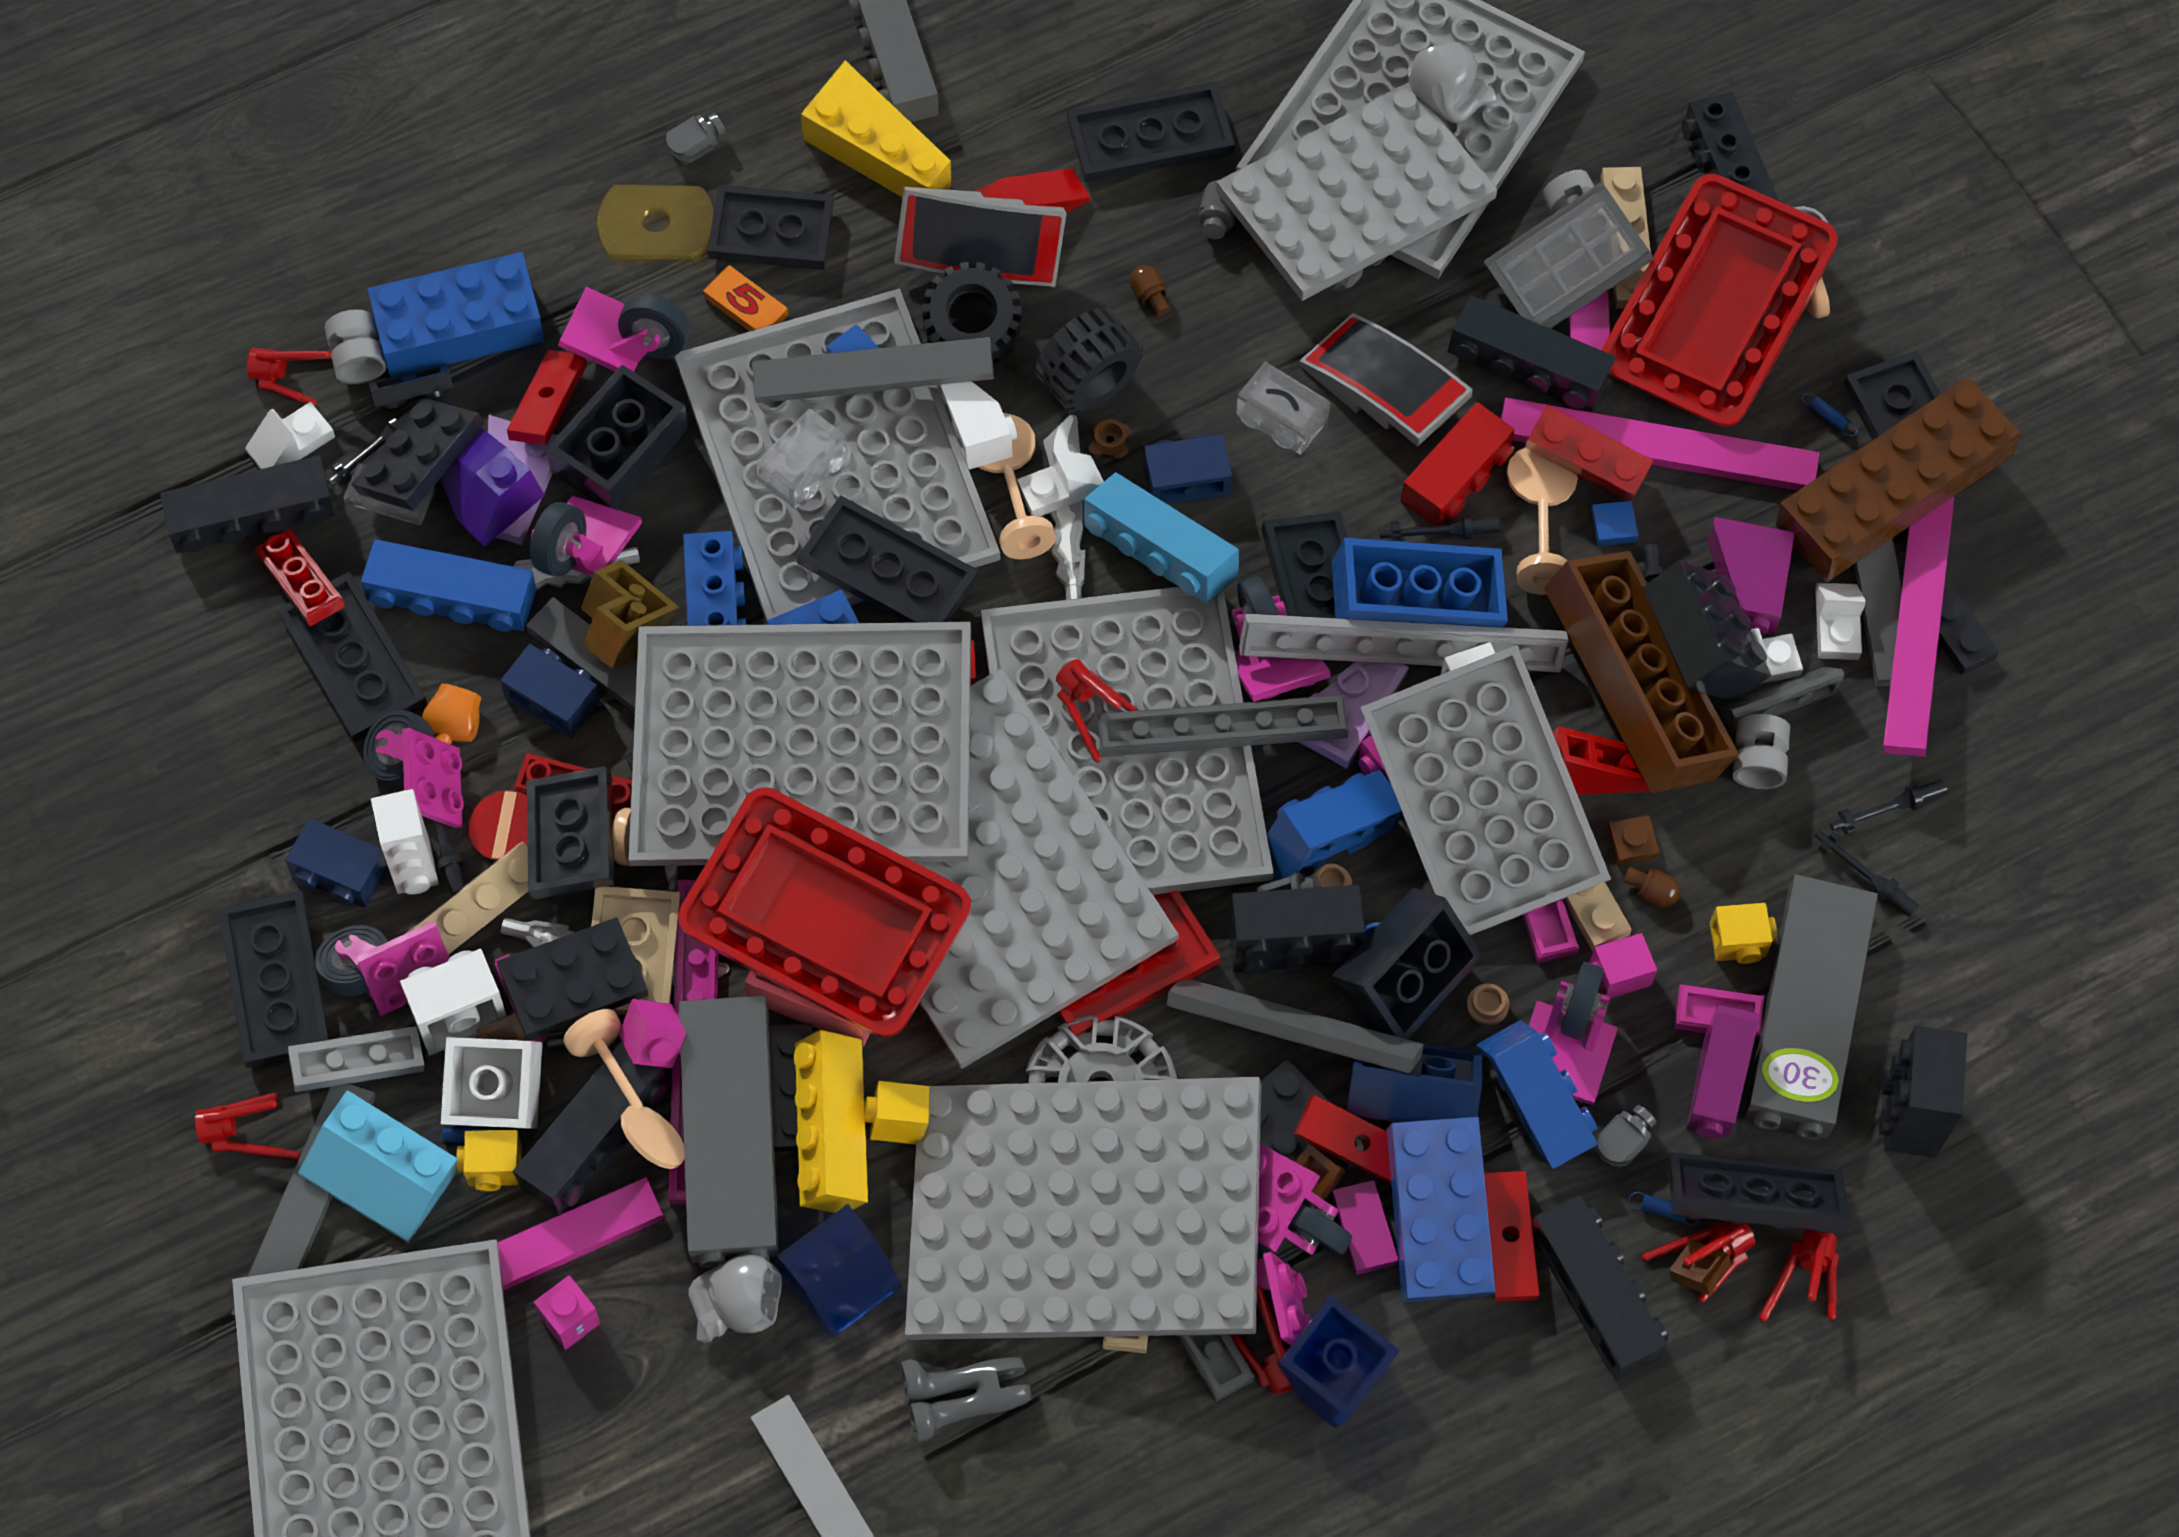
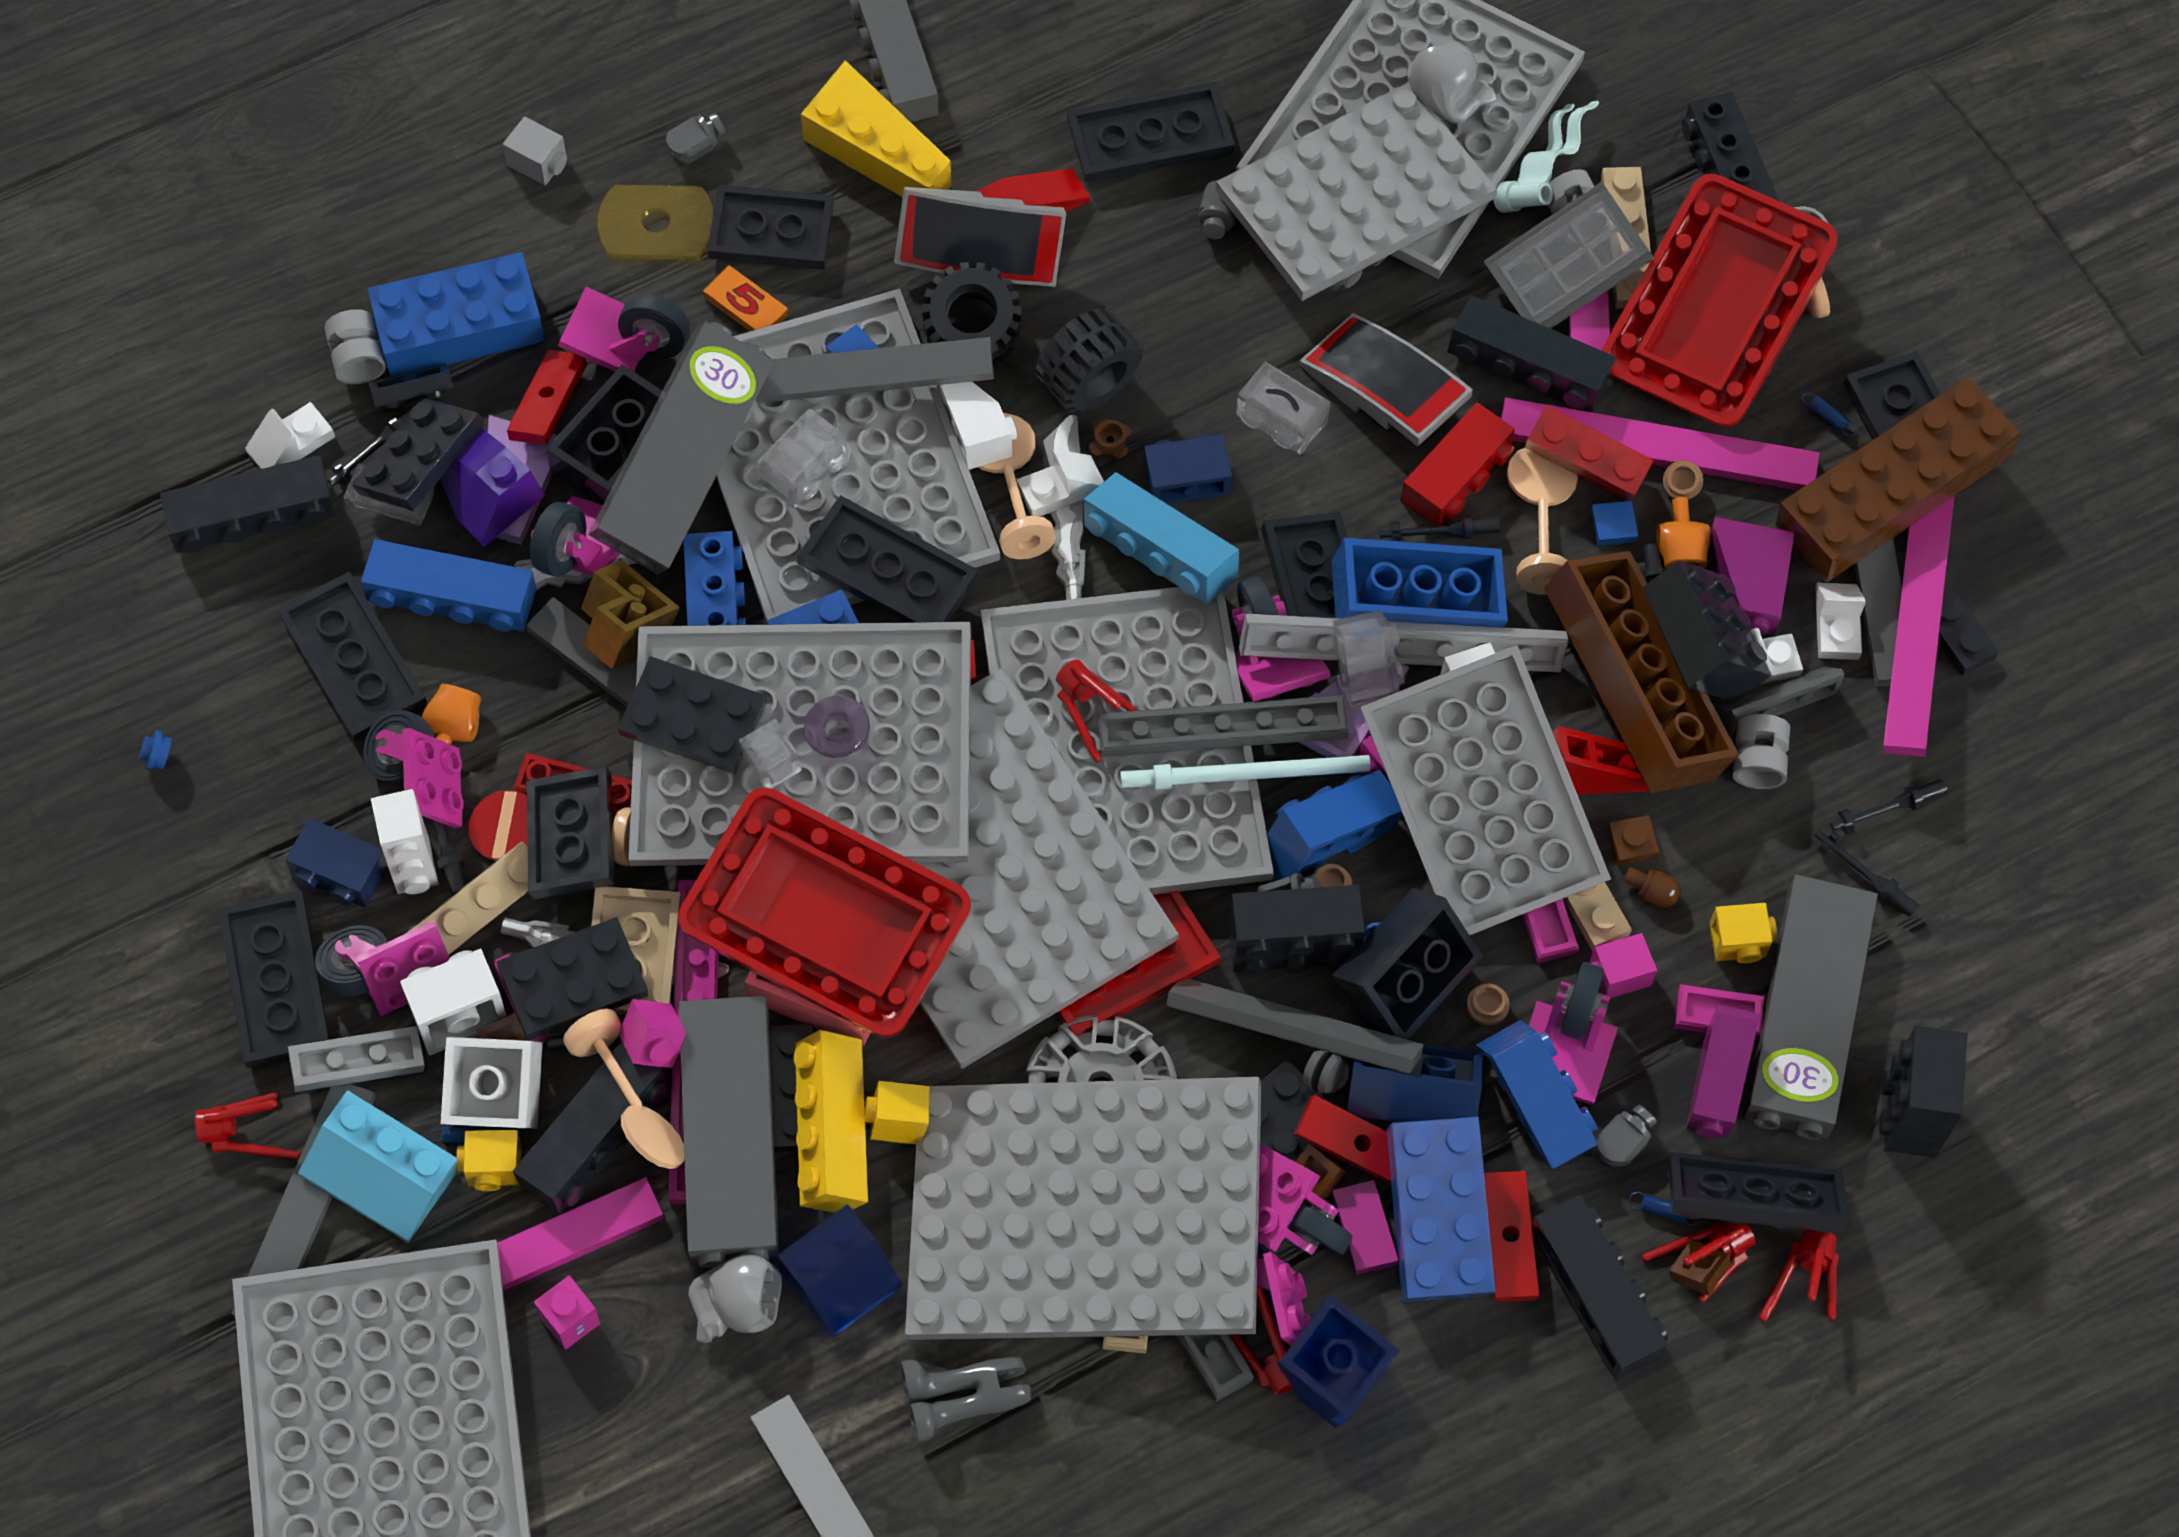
(155, 751): none -> blue plate
(270, 364): red plant -> none
(299, 577): red tile -> none
(535, 151): none -> light grey brick
(551, 690): dark blue brick -> none
(682, 447): none -> dark grey brick
(691, 714): none -> black plate
(770, 754): none -> clear brick
(831, 709): none -> clear purple piece
(1149, 288): reddish brown cylinder -> none
(1164, 776): none -> light aqua bar
(1326, 1072): none -> dark grey arm
(1367, 658): none -> clear brick
(1536, 167): none -> light aqua flag
(1683, 479): none -> medium nougat plate
(1683, 538): none -> orange piece

